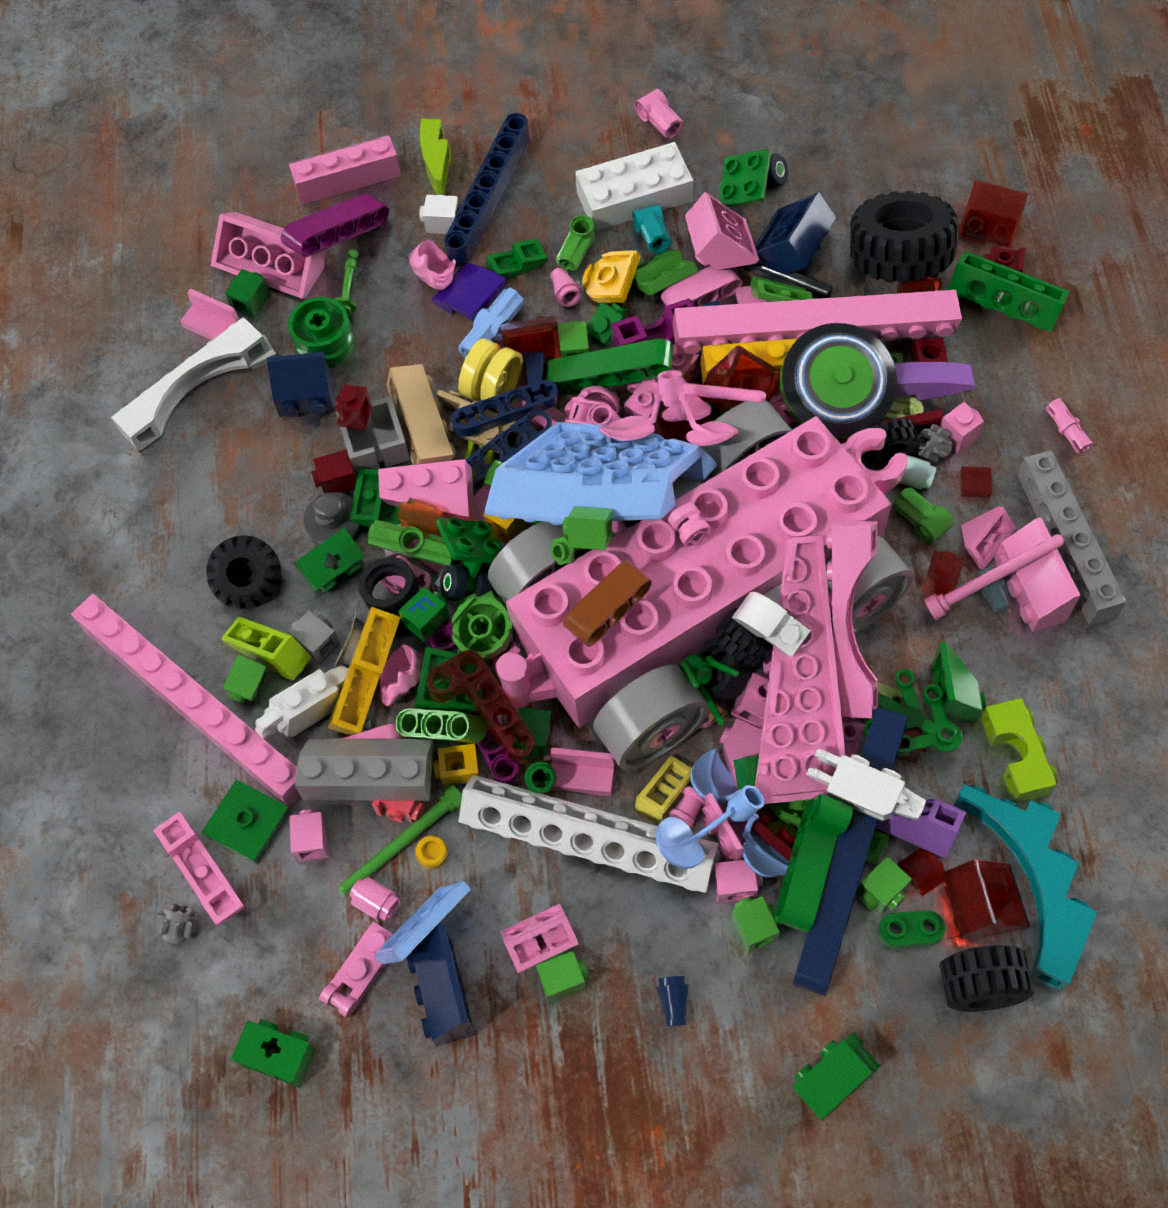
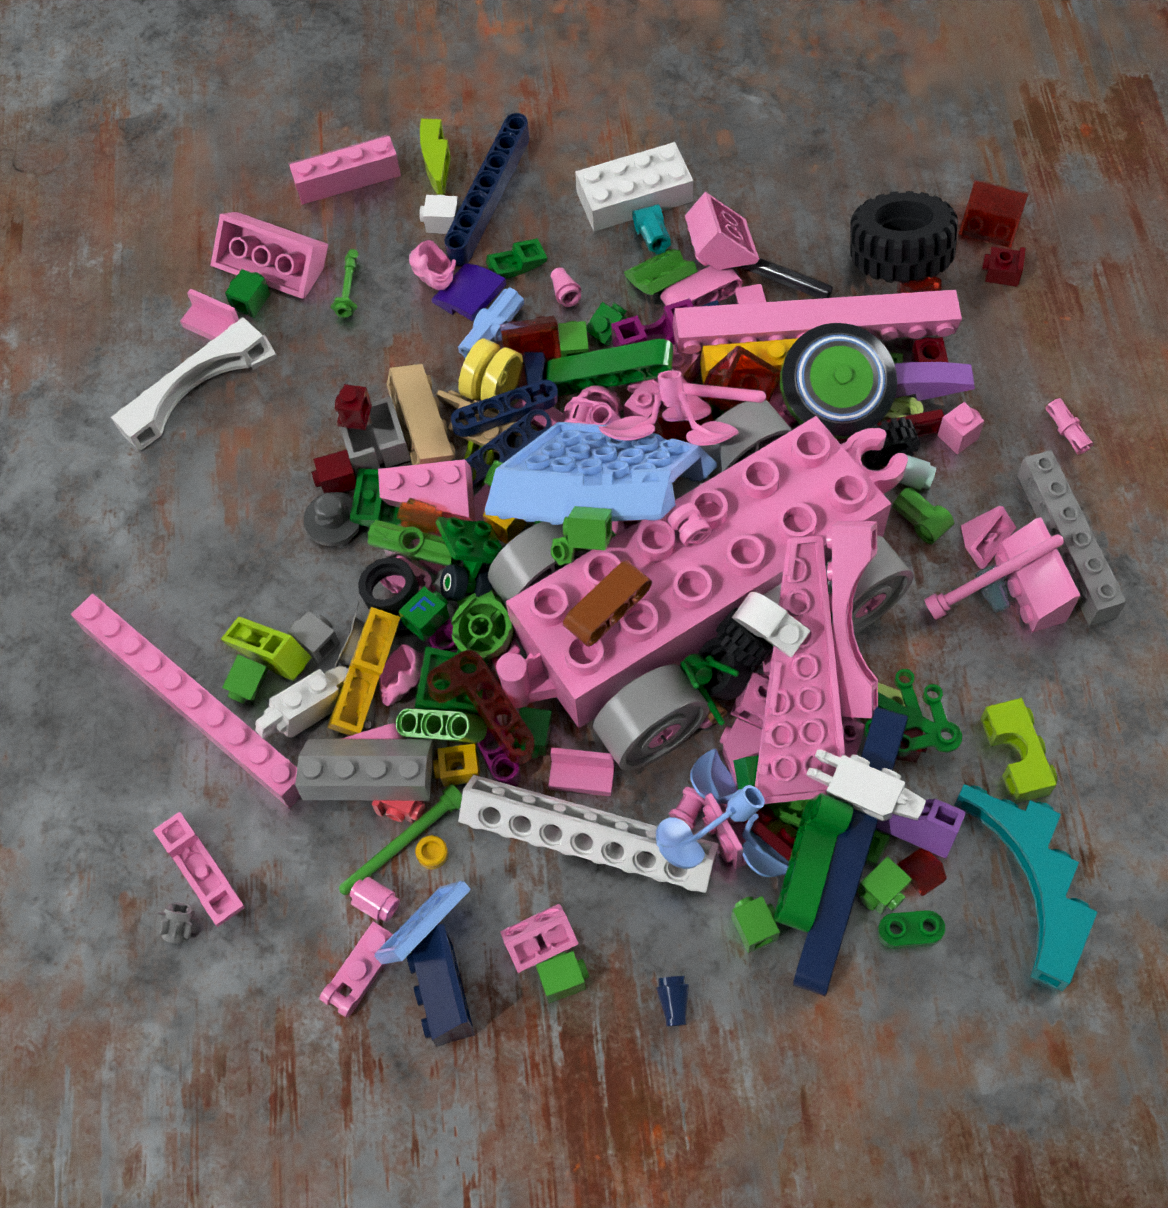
(230, 557): black wheel -> none
(246, 821): green plate -> none
(287, 1066): green brick -> none
(301, 384): dark blue slope -> none
(309, 836): bright pink brick -> none
(312, 564): green brick -> none
(322, 326): green wheel -> none
(334, 225): magenta beam -> none
(545, 782): green cone -> none
(577, 243): bright green piece -> none
(611, 276): yellow tile -> none
(654, 806): light yellow slope -> none
(655, 109): bright pink piece -> none
(735, 881): bright pink brick -> none
(747, 175): green plate -> none
(777, 291): bright green slope -> none
(795, 234): dark blue slope -> none
(835, 1075): green hinge -> none
(935, 443): light grey gear -> none
(942, 573): clear red brick -> none
(960, 688): green slope -> none
(976, 482): clear red tile -> none
(984, 899): clear red slope -> none
(986, 978): black tyre -> none
(1021, 287): green brick -> none

